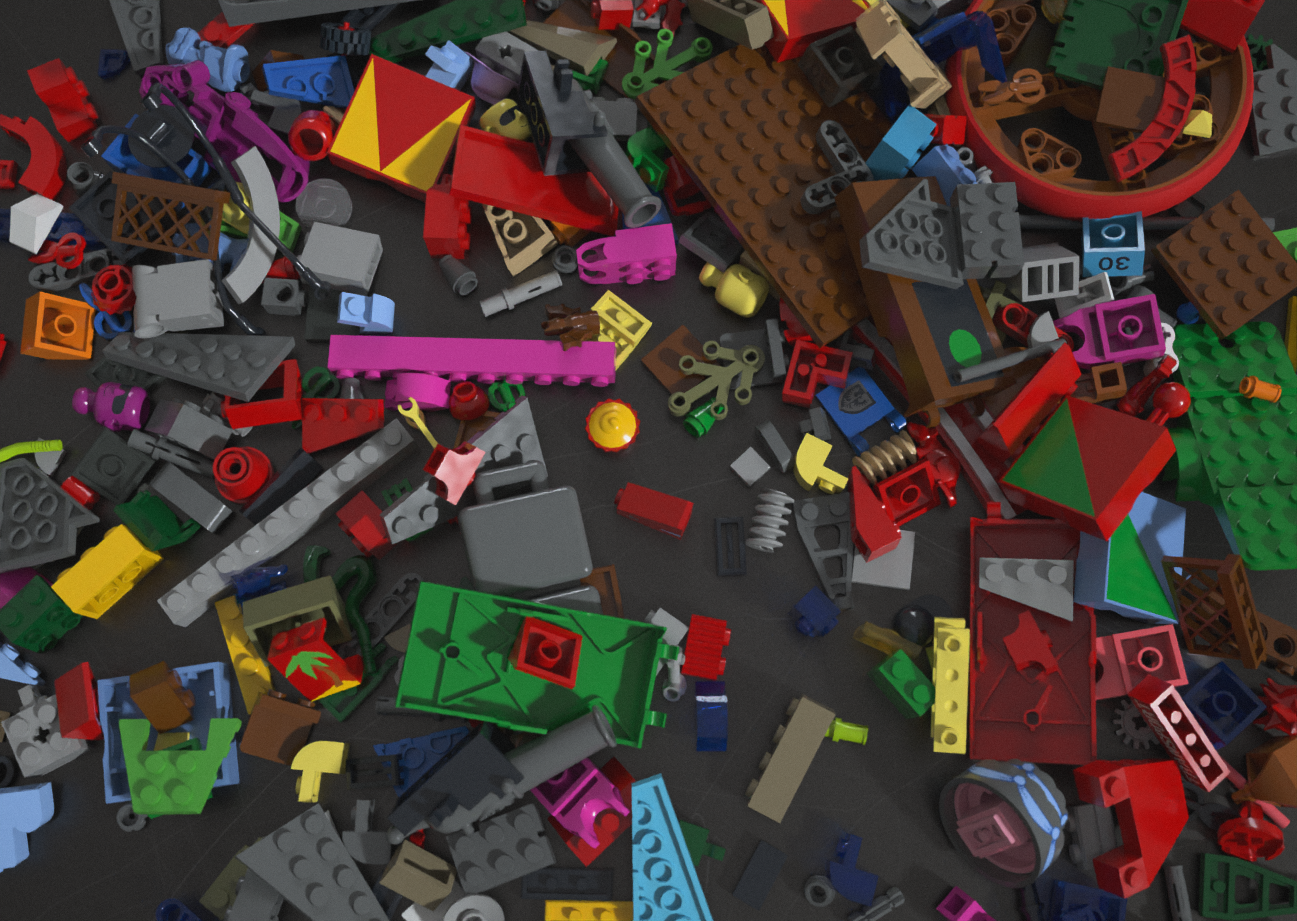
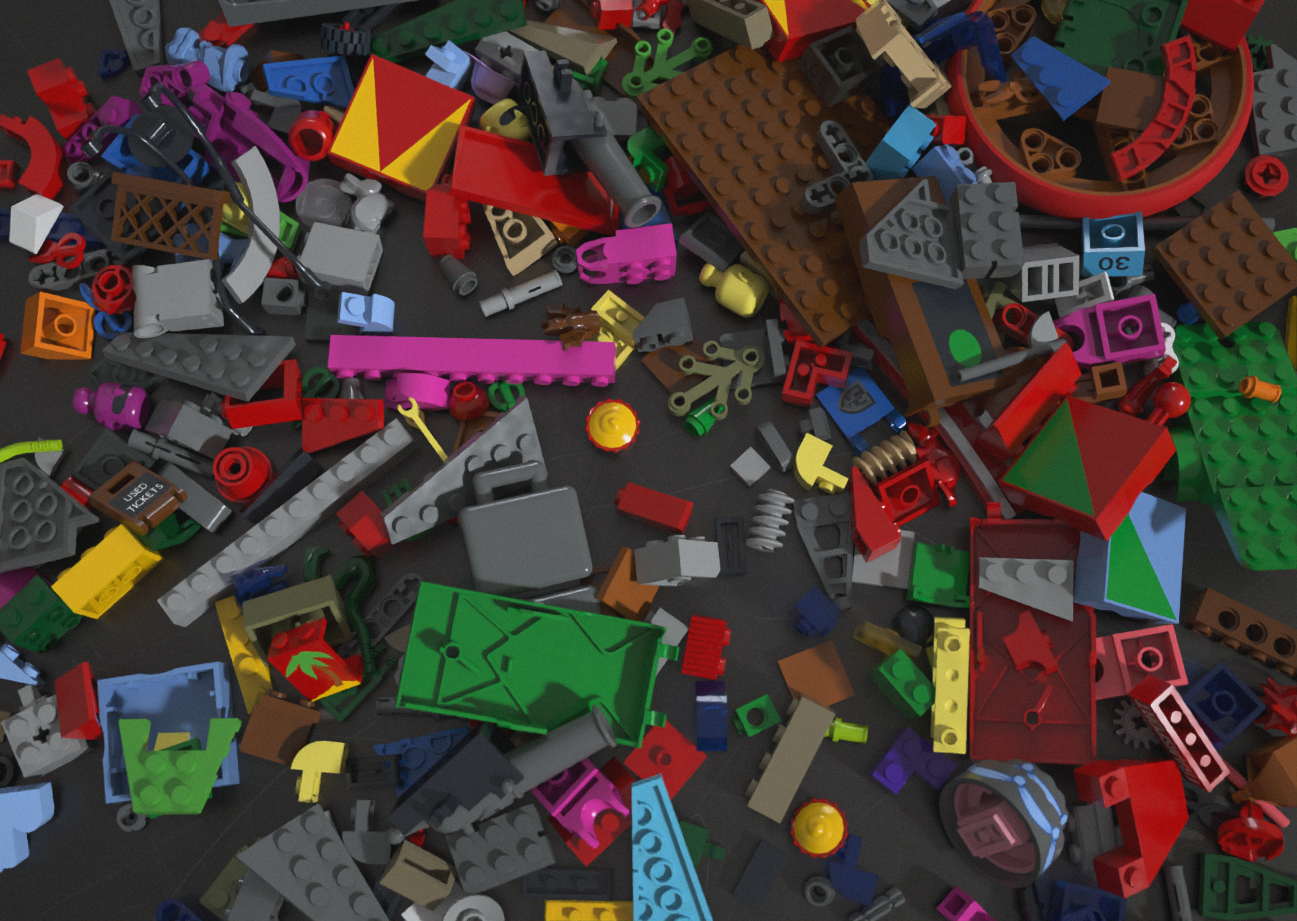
(113, 112): none -> magenta slope
(144, 497): none -> reddish brown container
(162, 697): reddish brown brick -> none
(371, 205): none -> light grey animal
(453, 469): brick -> none
(547, 652): red slope -> none
(621, 590): none -> dark orange tile
(664, 326): none -> dark grey slope
(666, 753): none -> red plate
(676, 561): none -> light grey hinge
(676, 682): light grey bar -> none
(769, 716): none -> green brick
(816, 674): none -> dark orange tile
(818, 828): none -> yellow piece
(910, 755): none -> dark purple brick
(939, 576): none -> green piece
(1058, 77): none -> blue wing
(1198, 124): light yellow slope -> none
(1237, 609): reddish brown fence -> none
(1273, 168): none -> red gear

